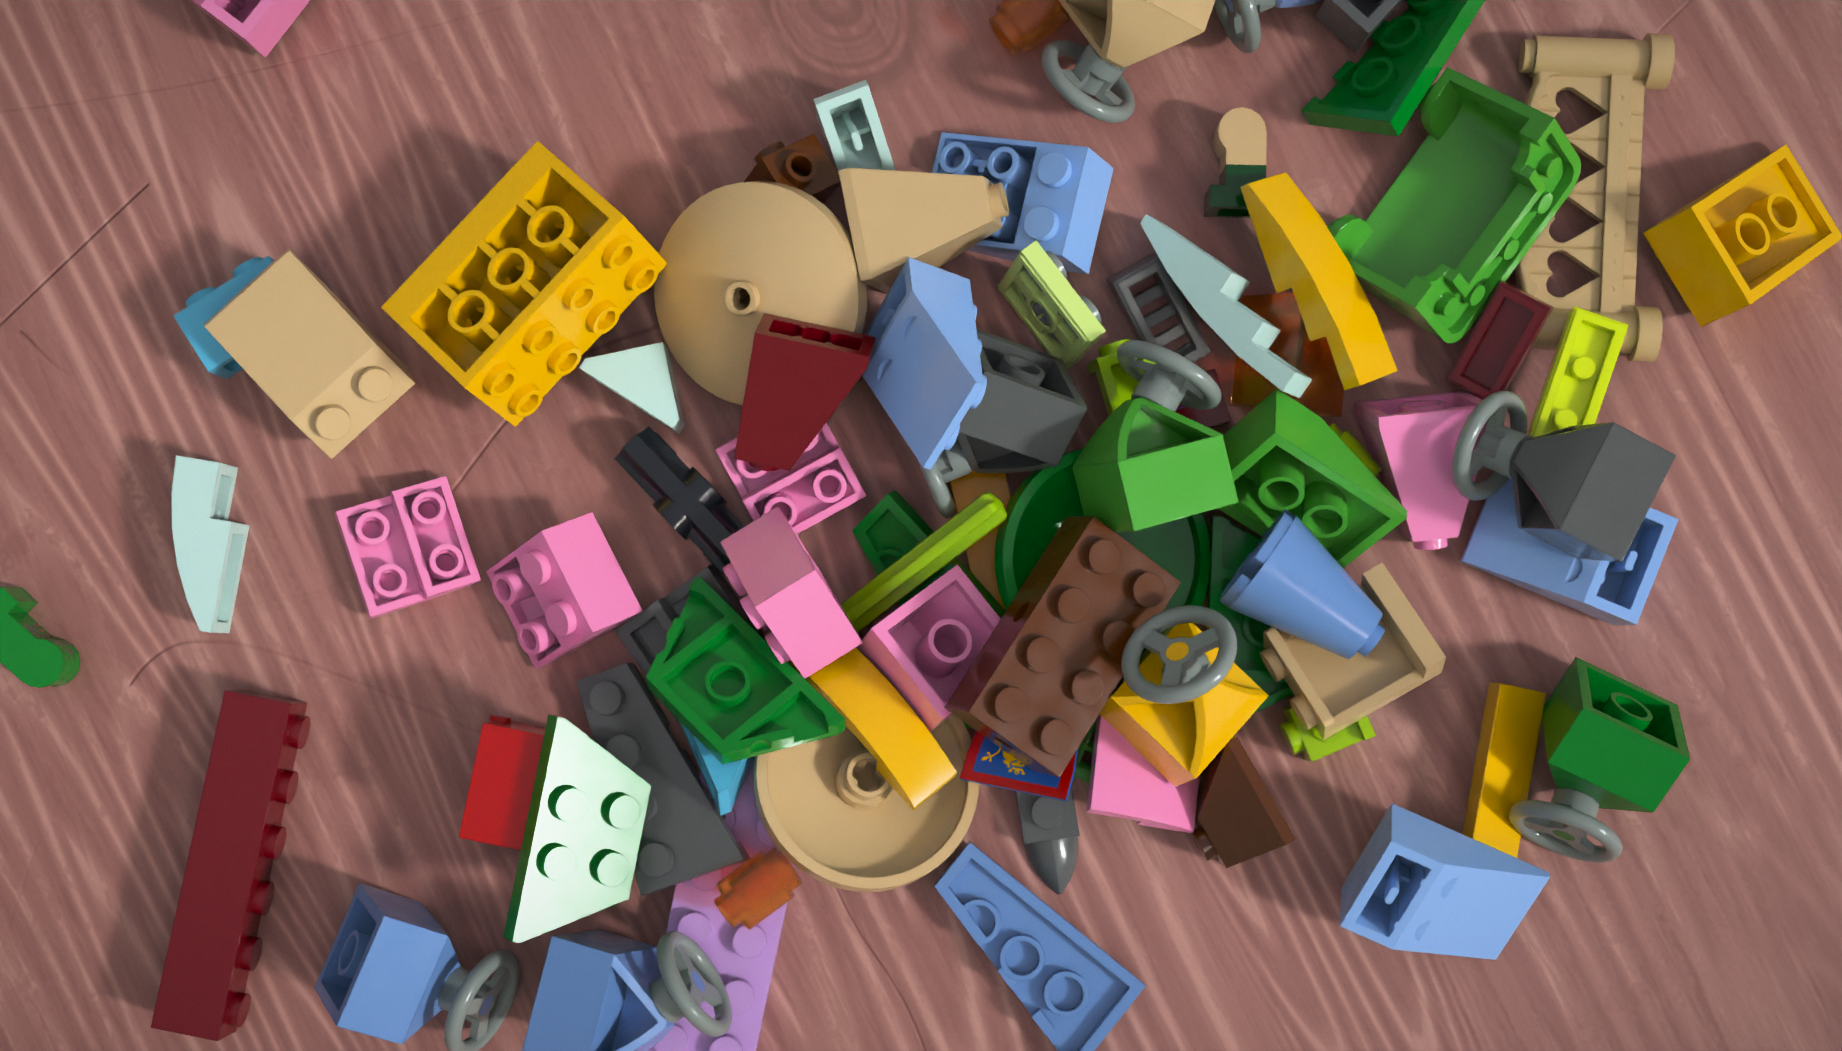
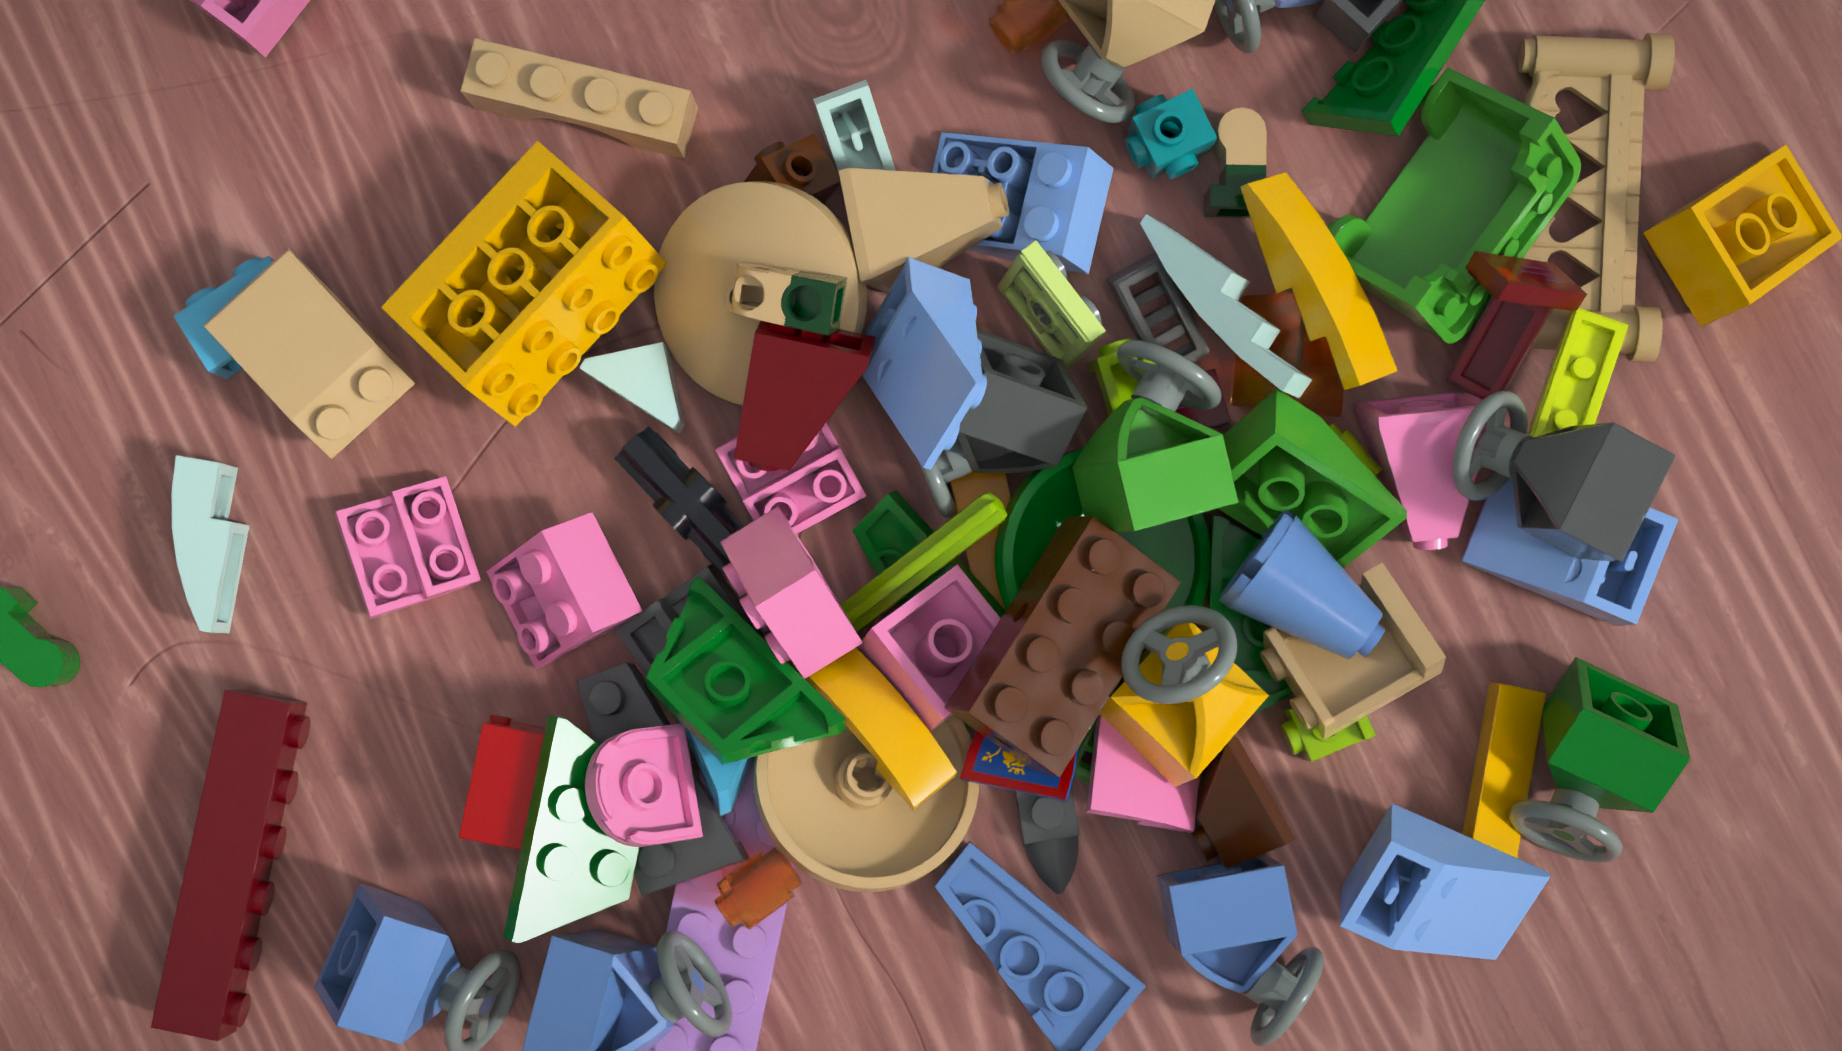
(542, 86): none -> tan arch
(644, 787): none -> bright pink tile
(789, 297): none -> leg
(1181, 121): none -> teal brick
(1232, 932): none -> medium blue piece
(1525, 281): none -> dark red tile

